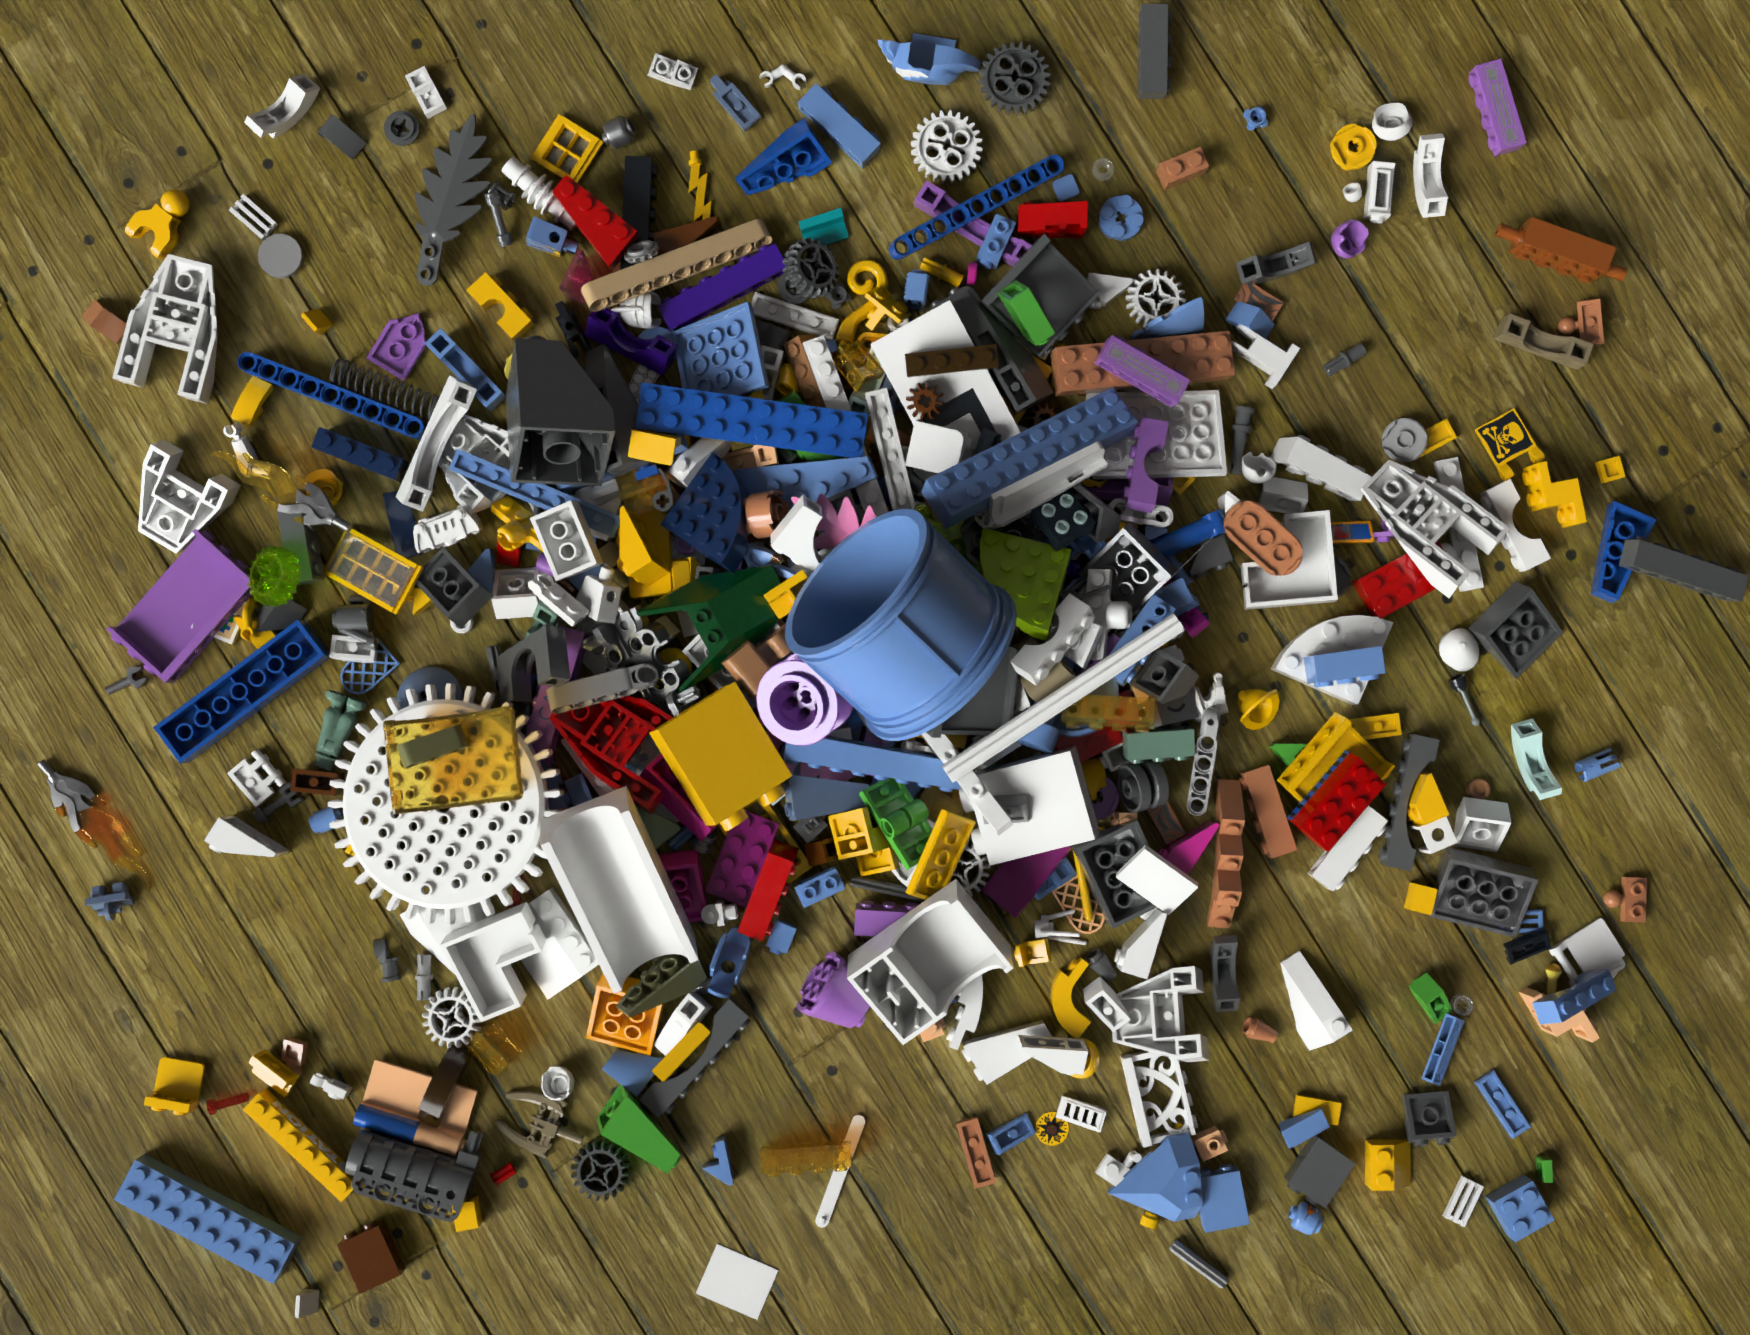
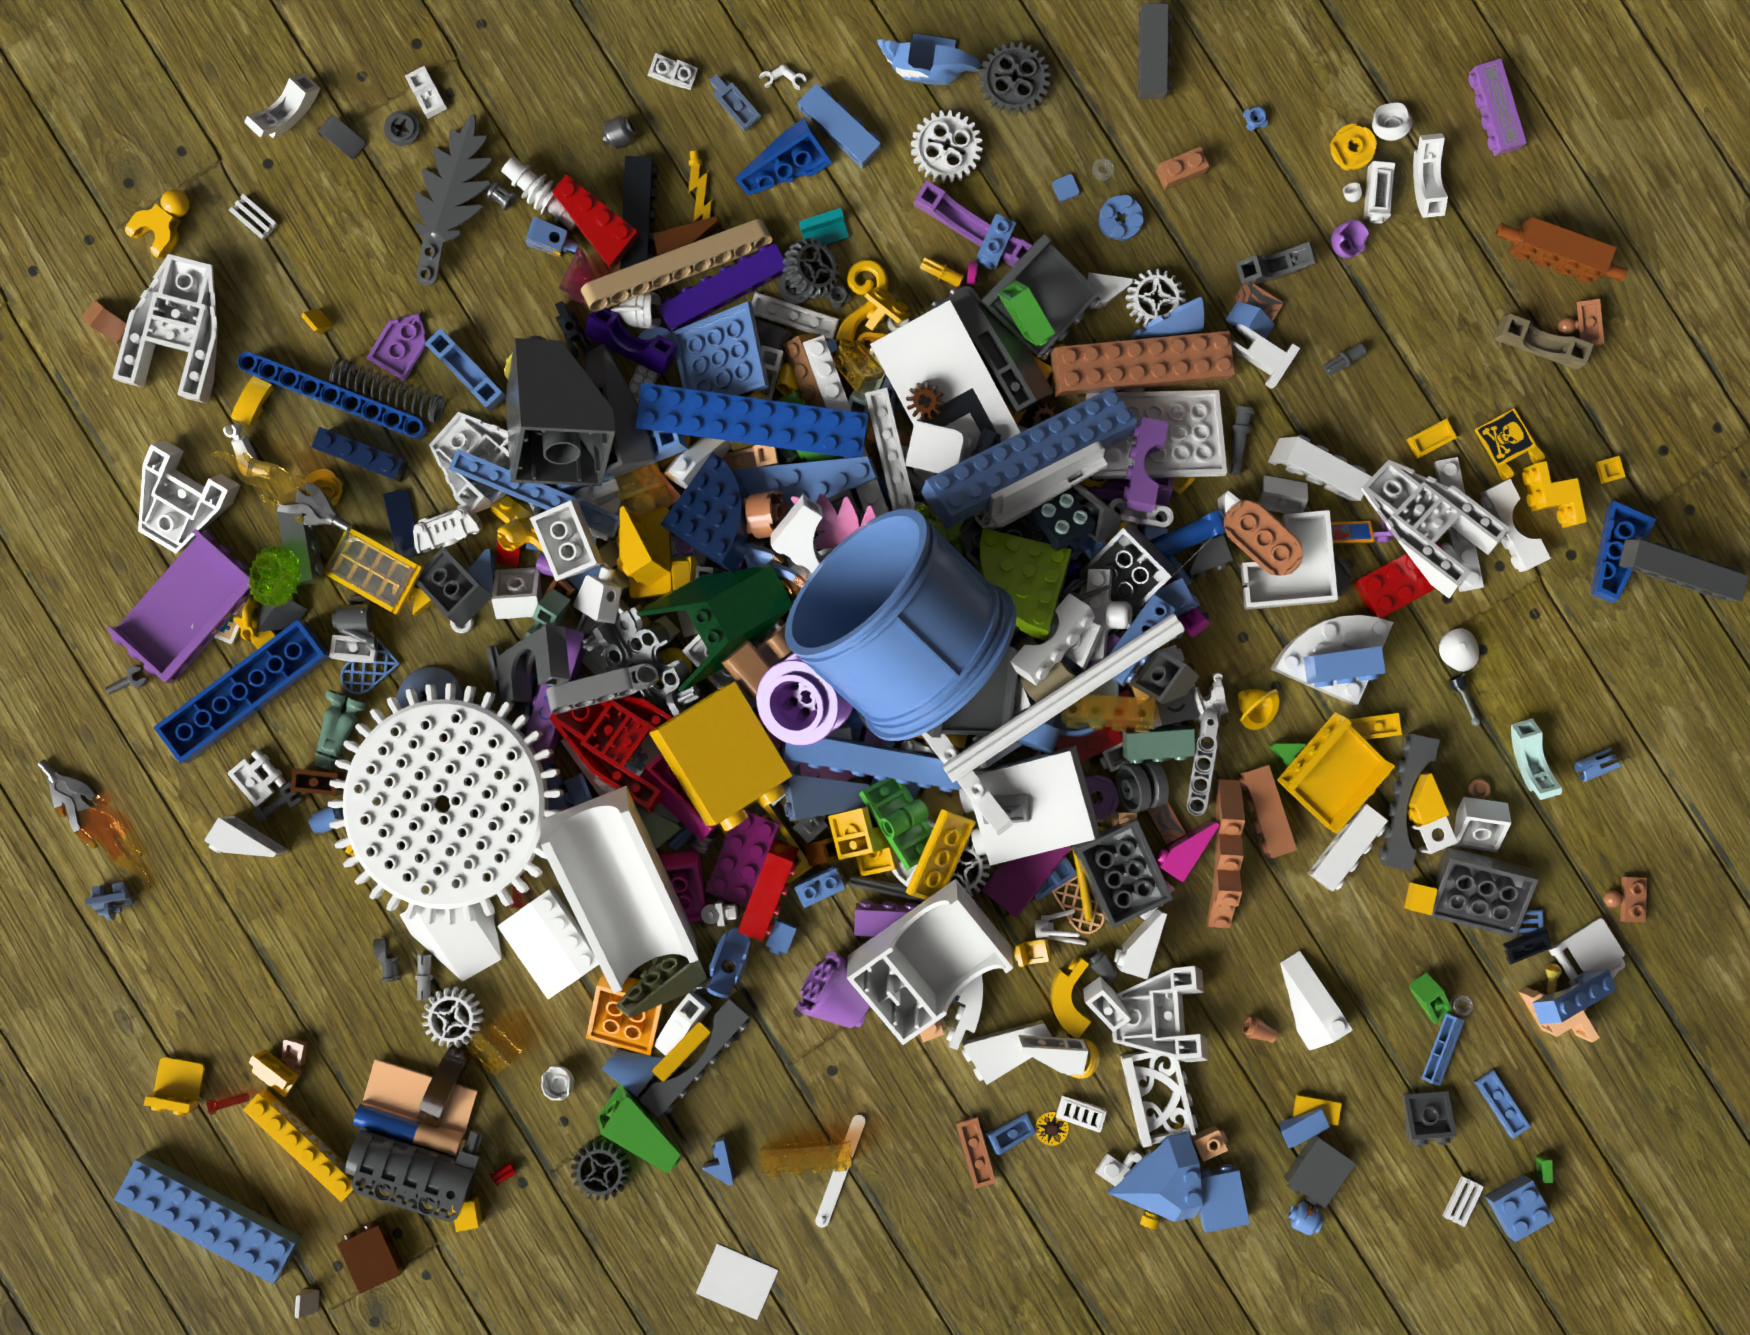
(280, 256): light grey tile -> none
(335, 1088): white plate -> none
(432, 746): olive beam -> none
(447, 413): white arch -> none
(473, 776): clear yellow windscreen -> none
(484, 955): white piece -> none
(487, 292): yellow arch -> none
(503, 237): dark grey bar -> none
(549, 1127): dark tan bar -> none
(558, 599): white hinge -> none
(567, 149): yellow piece -> none
(641, 251): light grey gear -> none
(647, 471): blue plate -> none
(653, 446): yellow panel -> none
(669, 495): dark grey panel -> none
(783, 596): yellow panel -> none
(916, 290): medium blue brick -> none
(951, 360): dark brown arch -> none
(986, 204): blue beam -> none
(1052, 219): red wedge -> none
(1094, 776): yellow slope -> none
(1142, 371): medium lavender brick -> none
(1157, 879): white tile -> none
(1198, 1264): light grey axle -> none
(1223, 973): dark grey arch -> none
(1258, 468): white hair -> none
(1336, 800): red brick -> none
(1387, 1164): yellow slope -> none
(1404, 440): light grey tile -> none
(1516, 629): dark grey slope -> none

